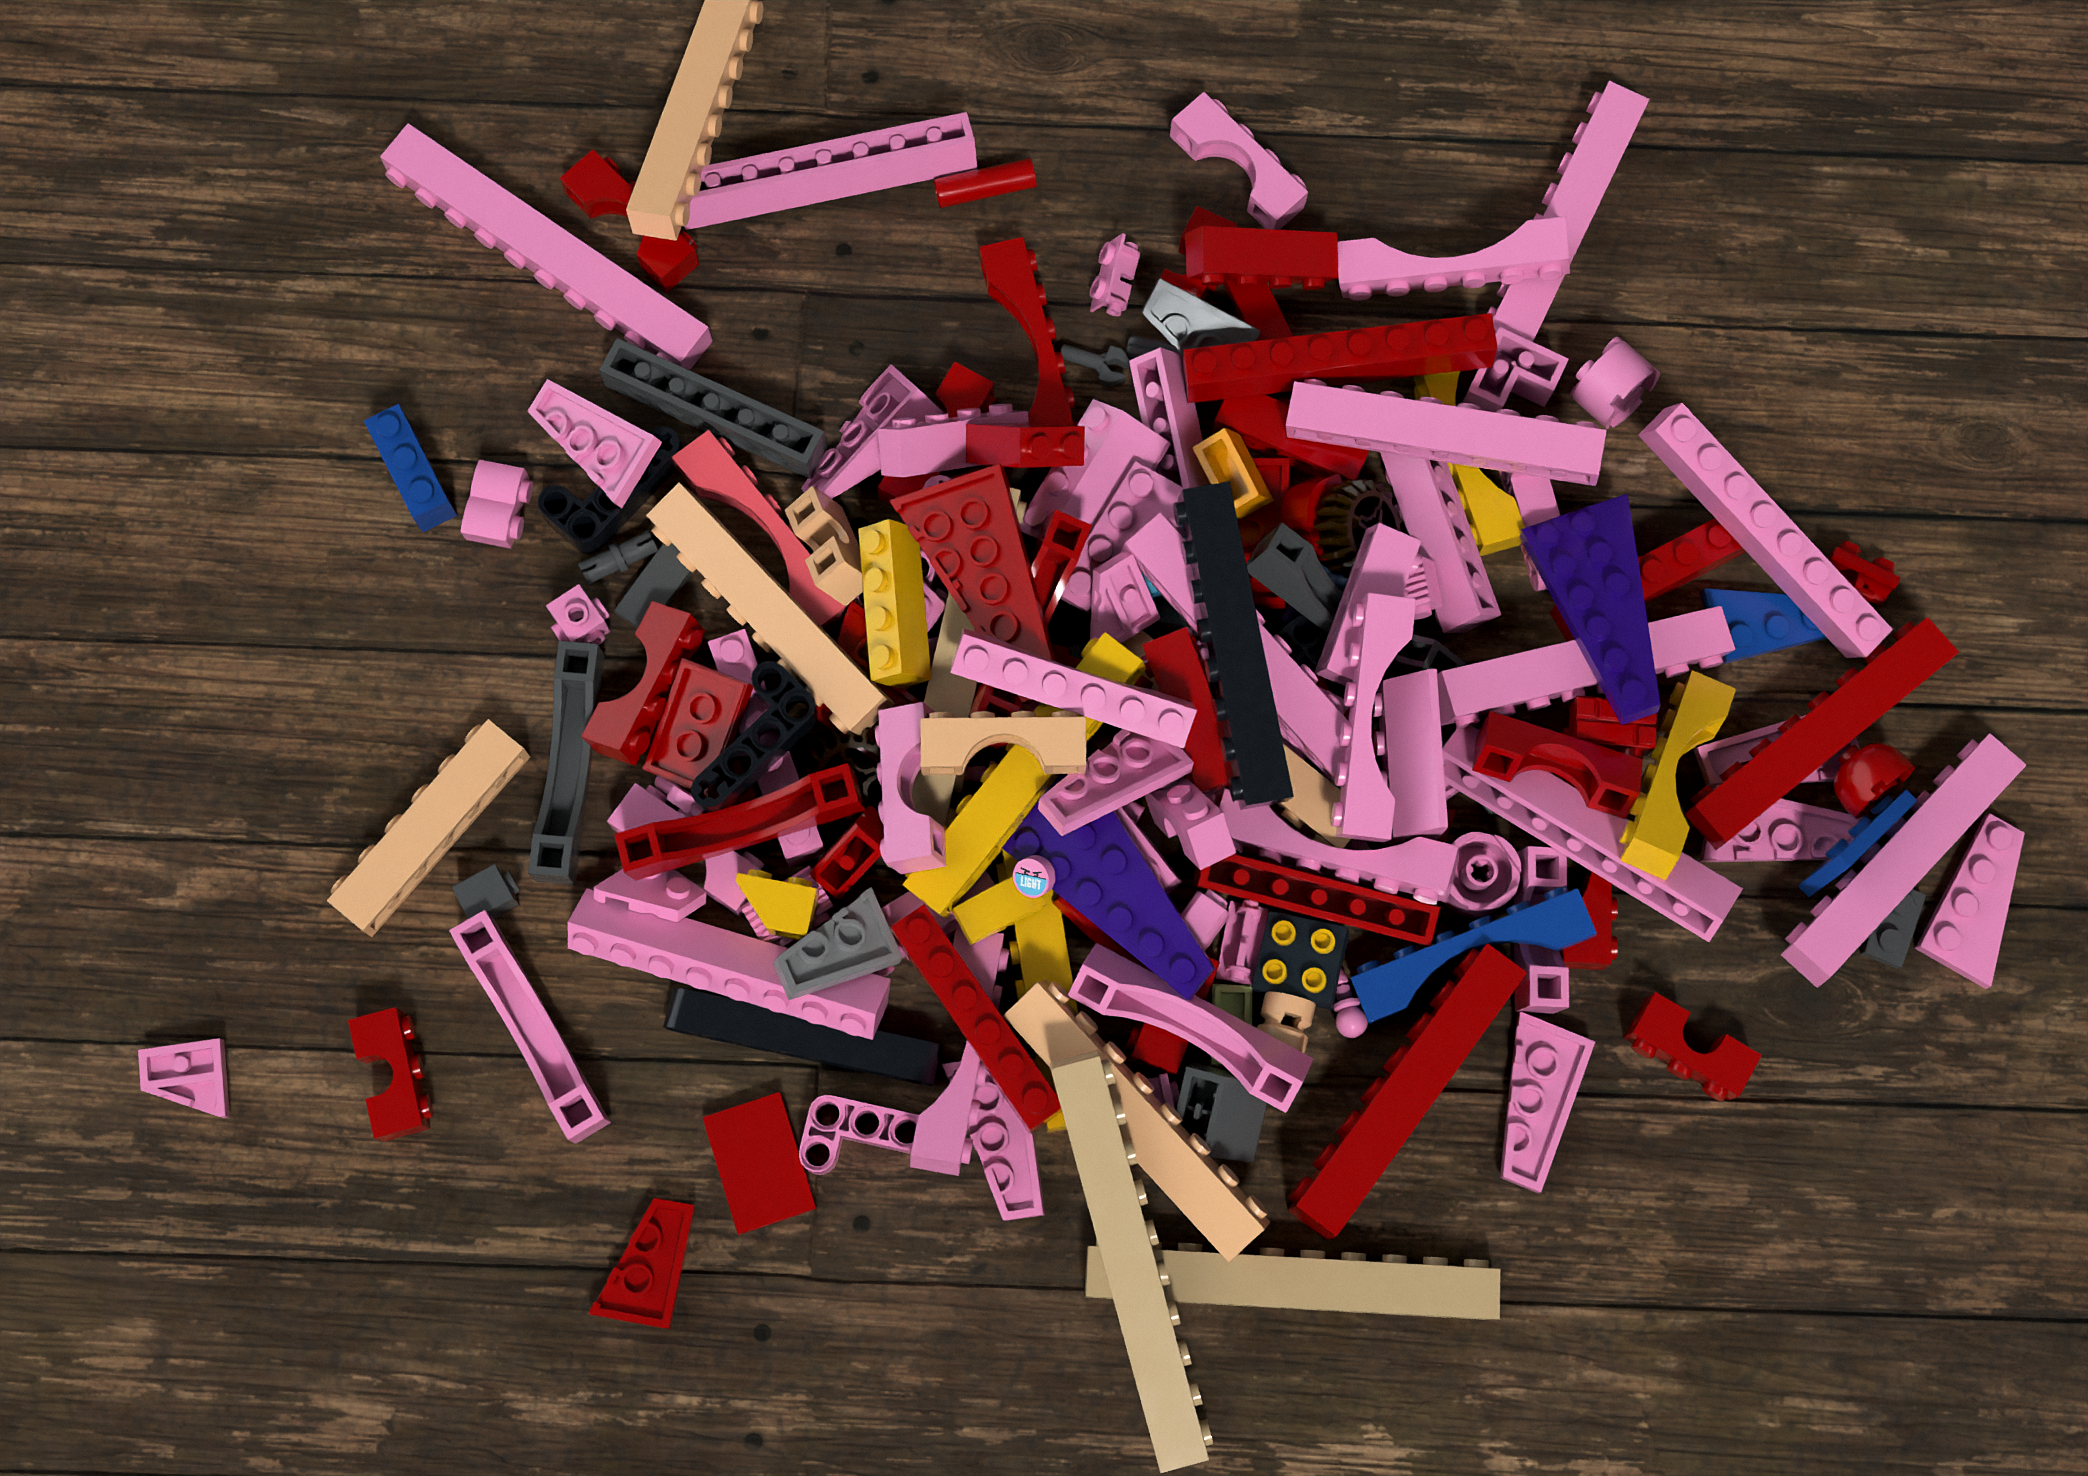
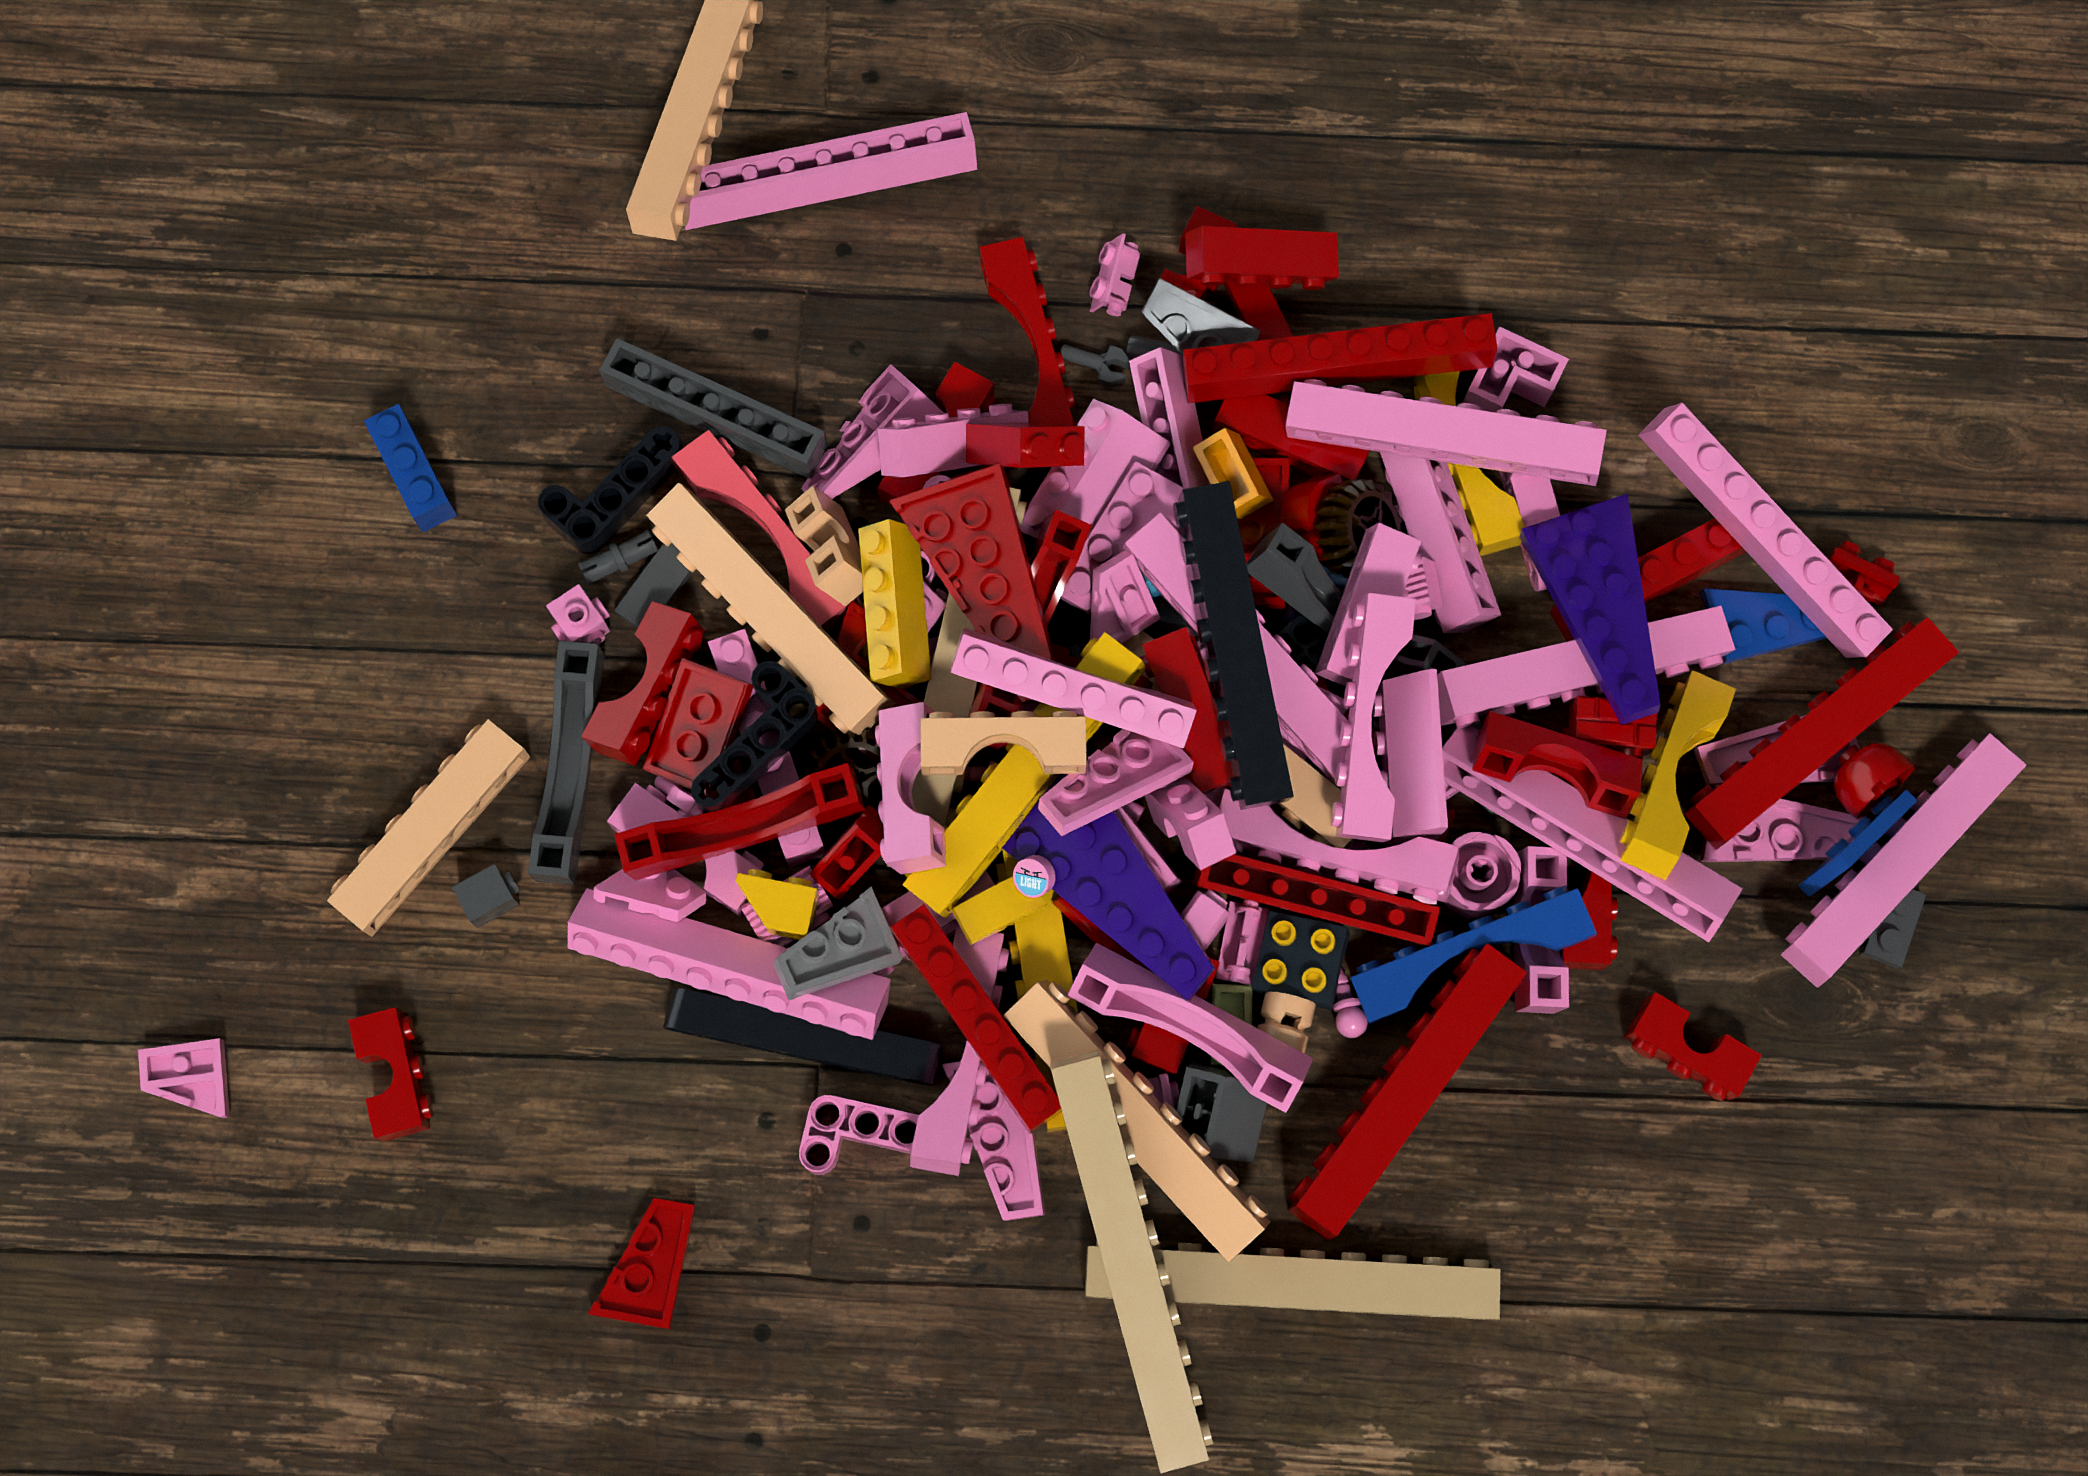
(496, 504): bright pink brick -> none
(531, 1027): bright pink arch -> none
(544, 248): bright pink brick -> none
(599, 441): bright pink wing -> none
(600, 190): red arch -> none
(759, 1163): red tile -> none
(985, 183): red piece -> none
(1208, 131): bright pink arch -> none
(1532, 251): bright pink arch -> none
(1542, 1089): bright pink wing -> none
(1576, 197): bright pink brick -> none
(1614, 383): bright pink brick -> none
(1974, 907): bright pink wing -> none

